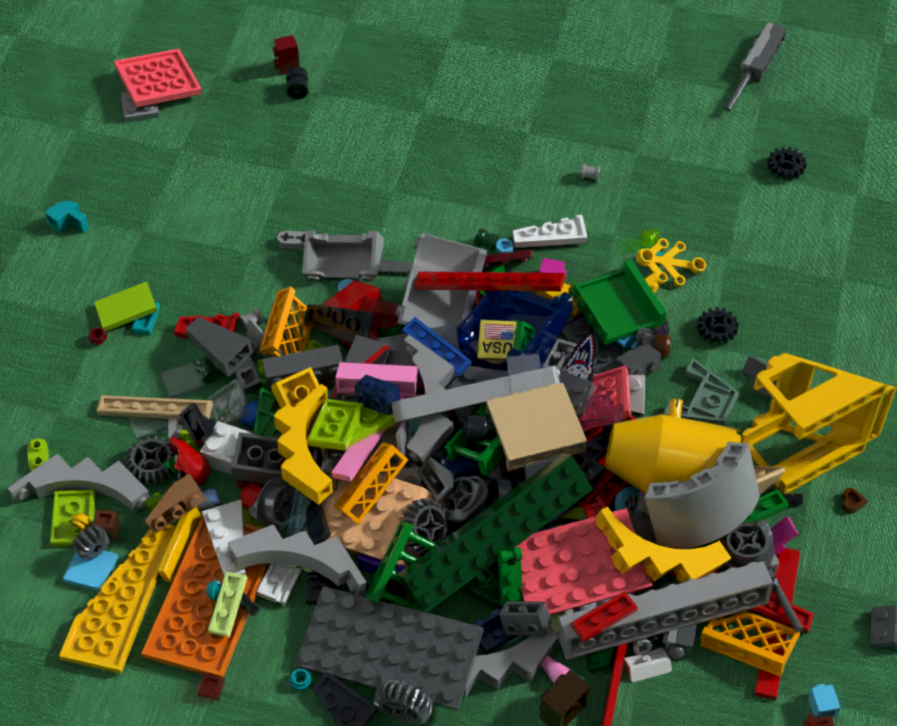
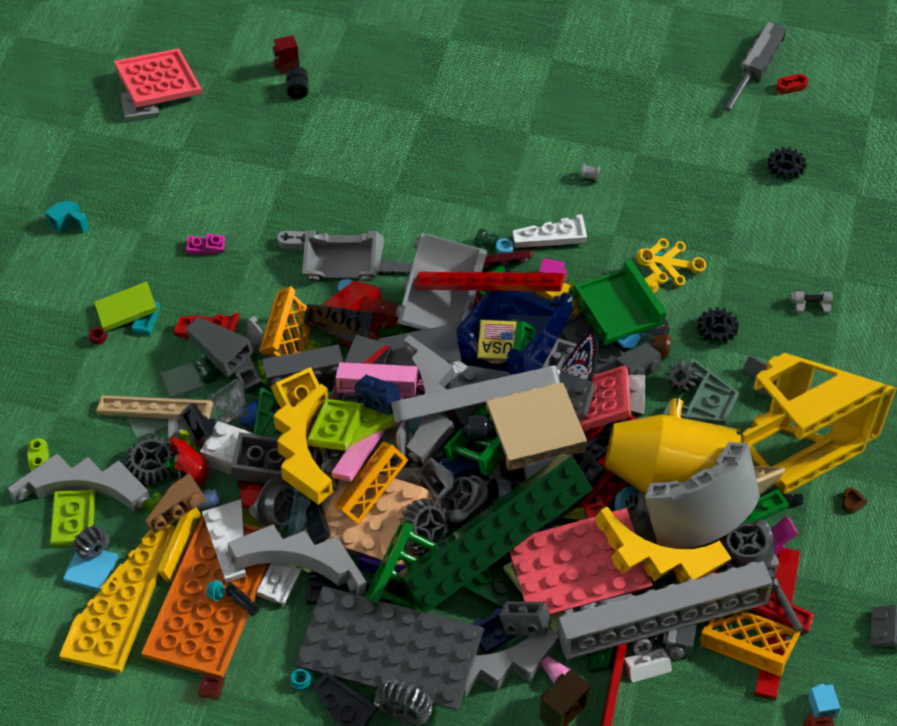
(80, 521): yellow plate -> none
(108, 521): copper panel -> none
(205, 246): none -> dark pink slope
(227, 604): yellowish green tile -> none
(245, 318): light grey bush -> none
(437, 344): blue tile -> none
(510, 575): green plate -> none
(524, 372): clear piece -> none
(600, 413): clear pink plate -> none
(604, 616): red tile -> none
(643, 336): flat silver plate -> none
(649, 236): clear neon green wheel -> none
(678, 369): none -> dark grey gear
(792, 84): none -> red beam
(799, 298): none -> light grey piece

